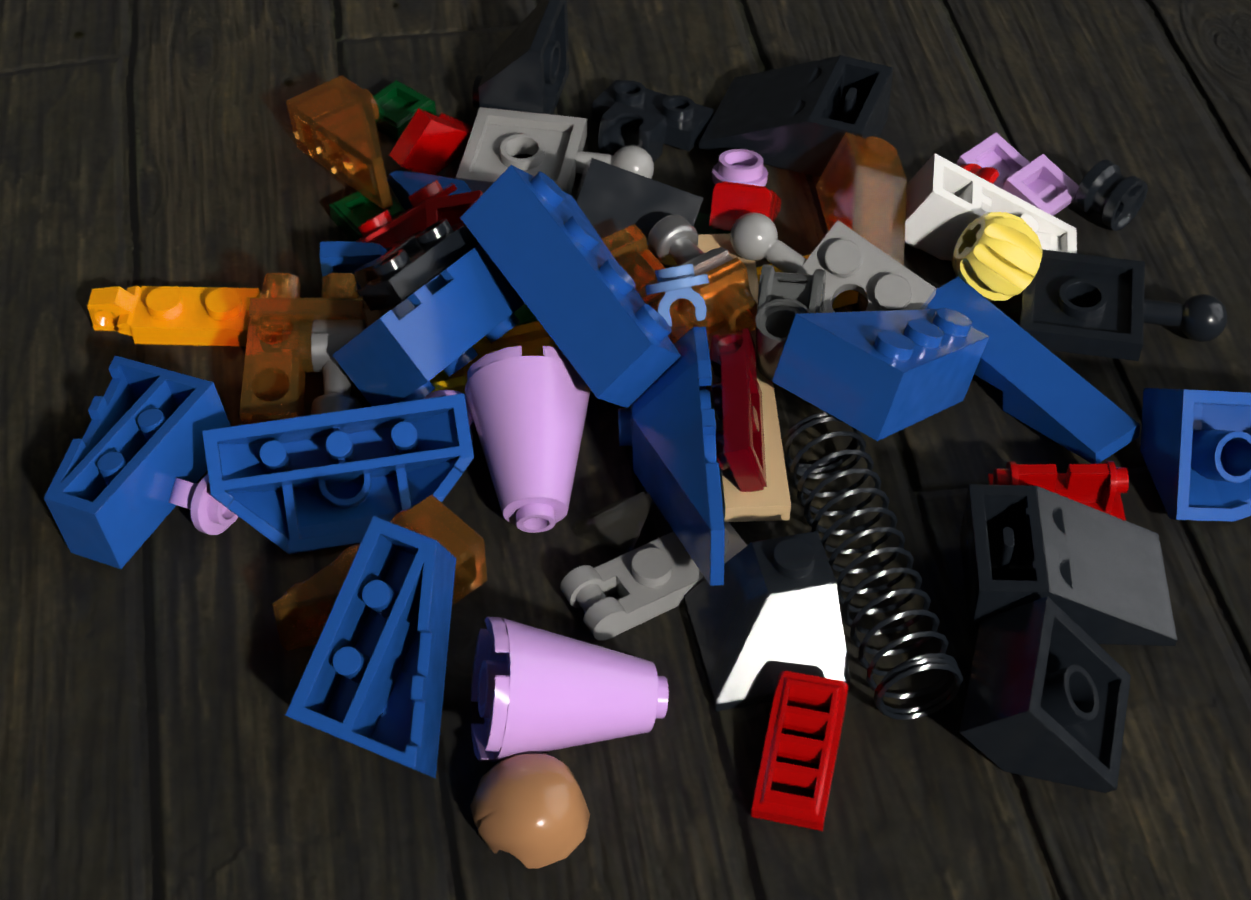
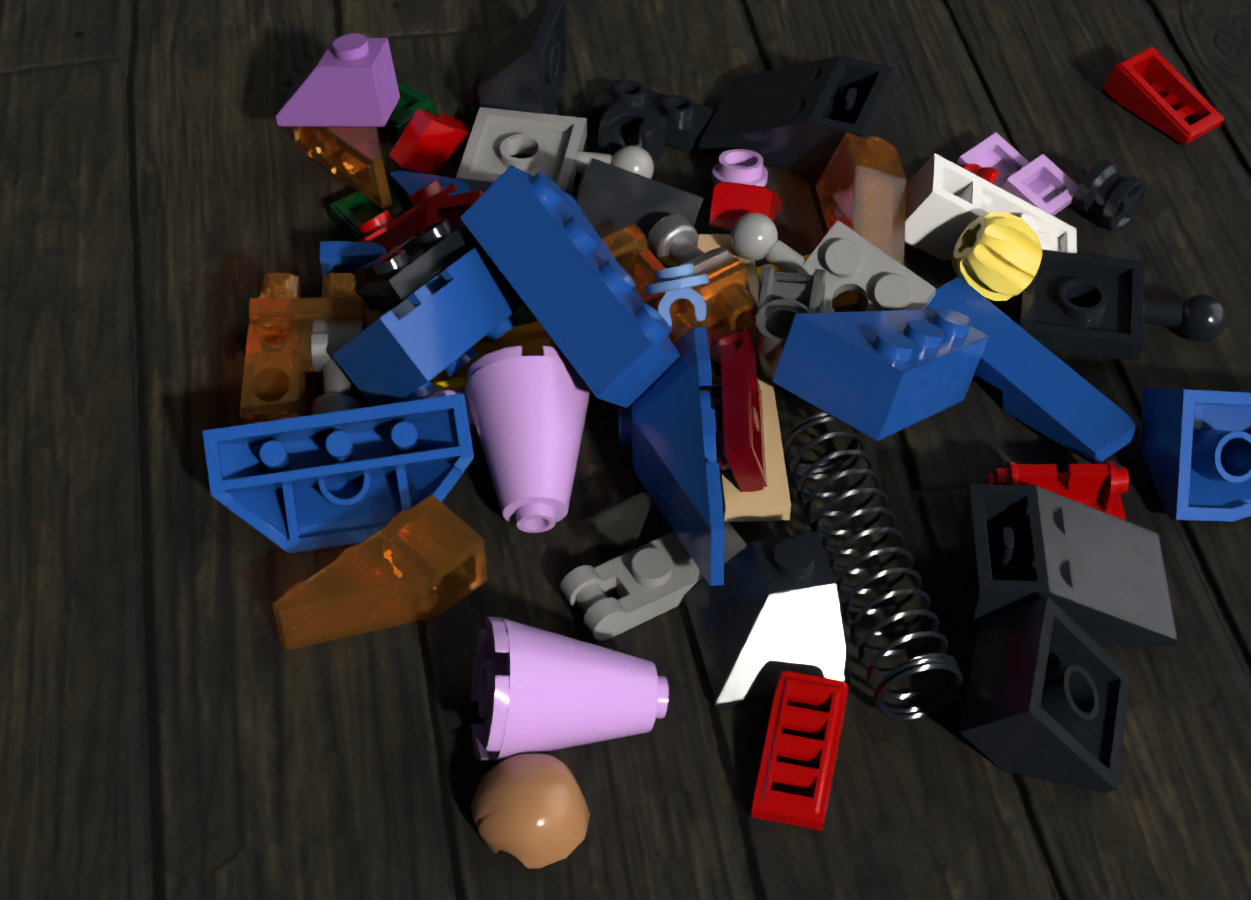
(123, 470): blue wedge -> none
(174, 314): light orange hinge -> none
(206, 512): lavender plate -> none
(345, 86): none -> medium lavender slope
(385, 650): blue wedge -> none
(1149, 89): none -> red slope

